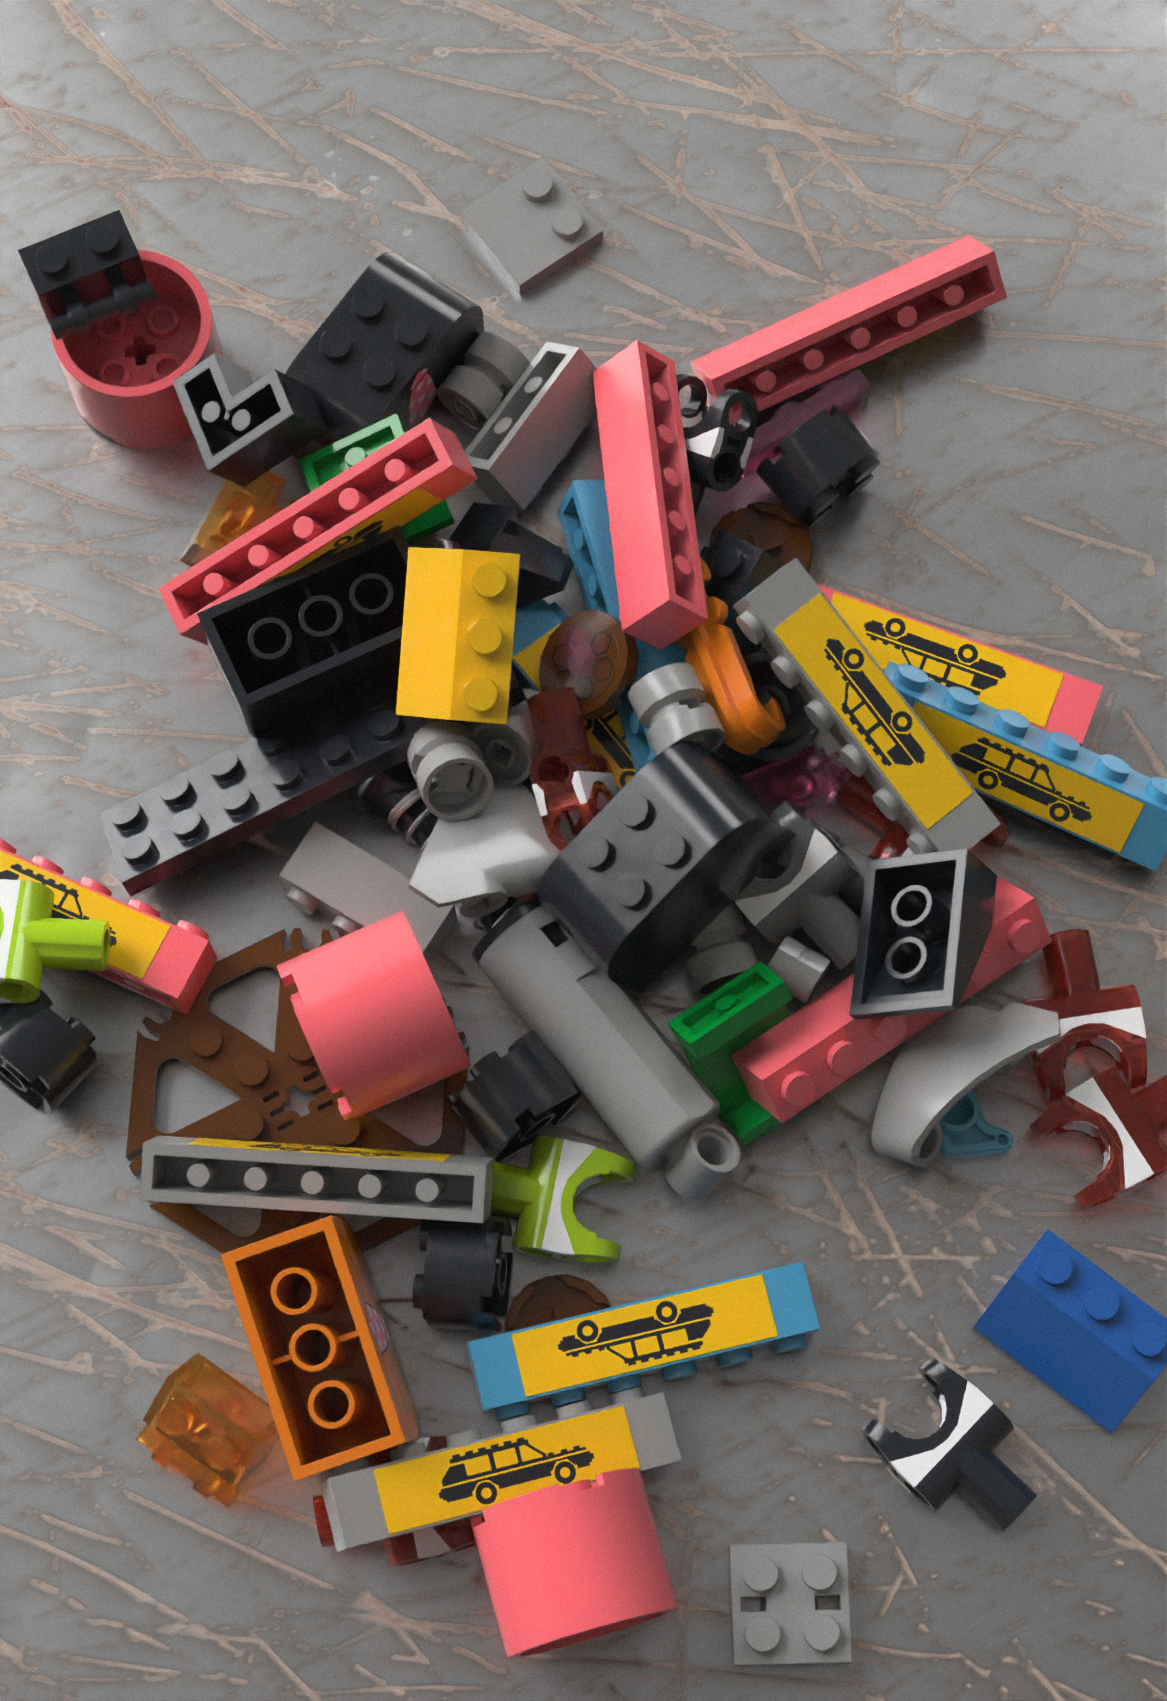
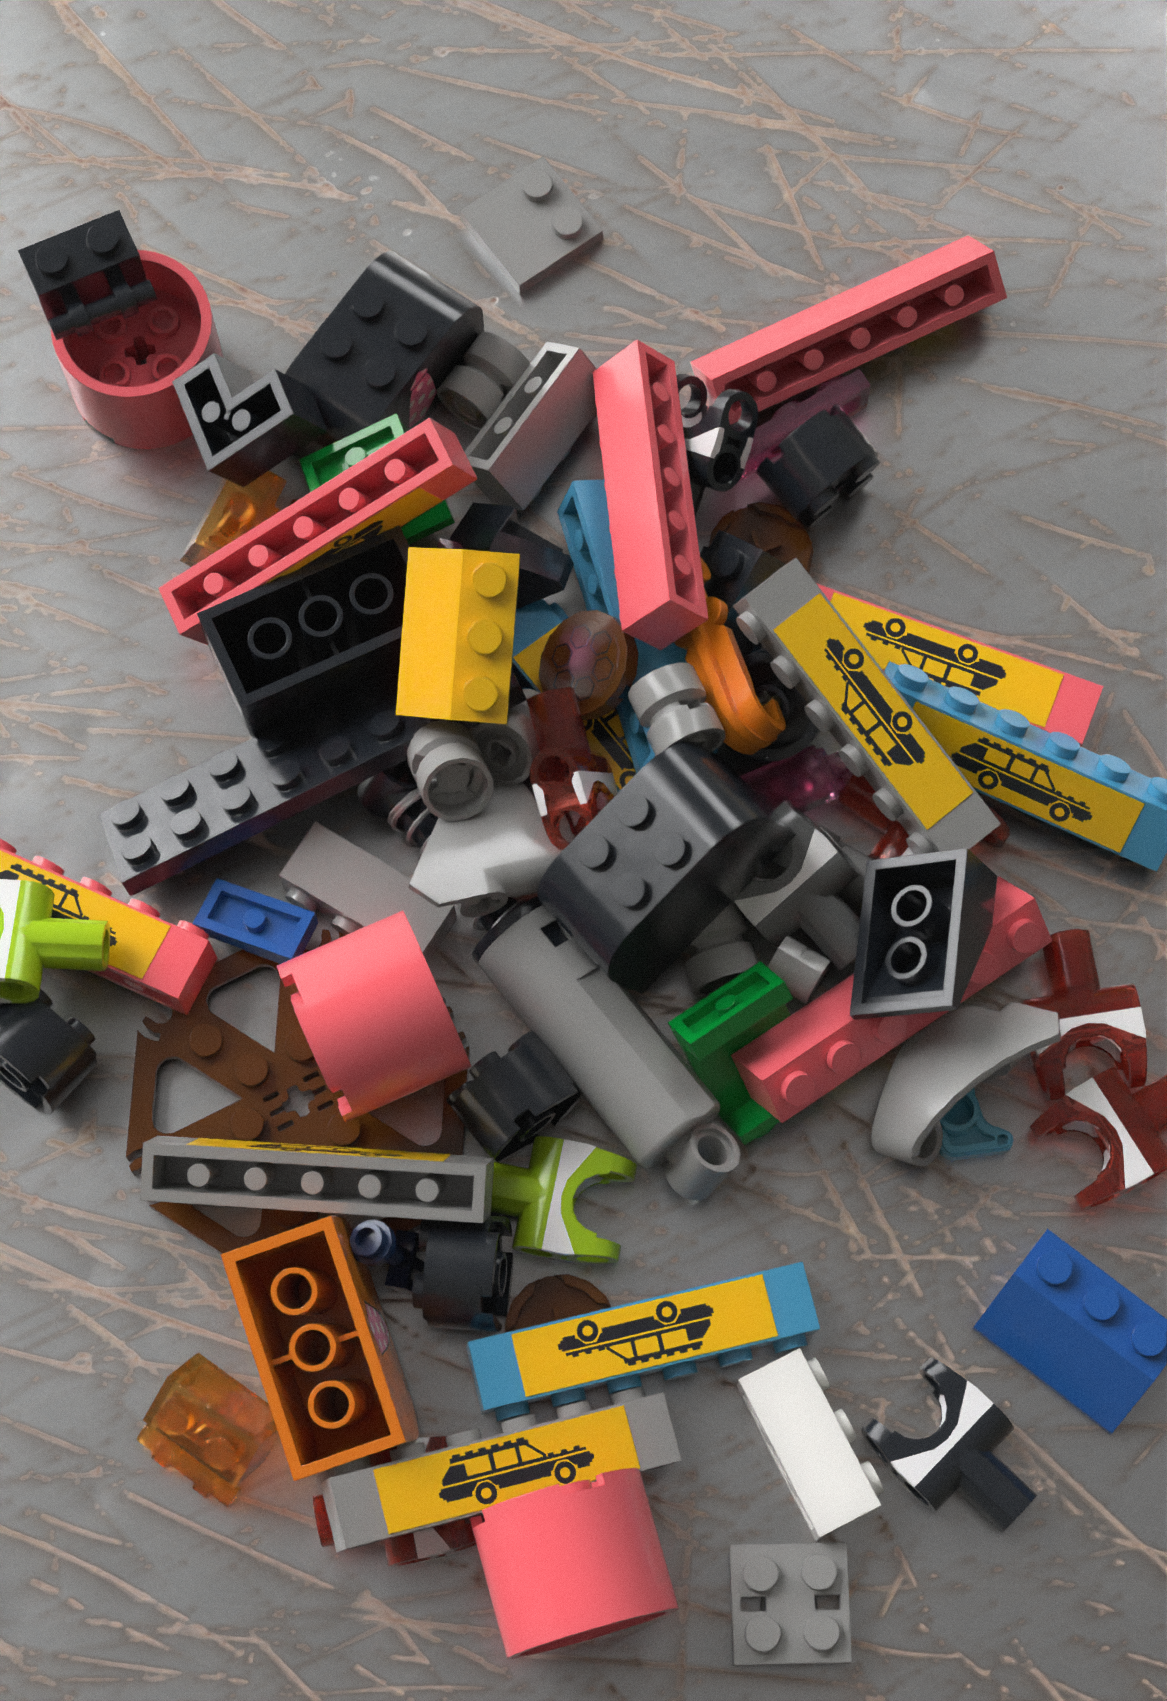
(255, 922): none -> blue plate
(376, 1244): none -> dark blue hinge
(811, 1443): none -> white brick

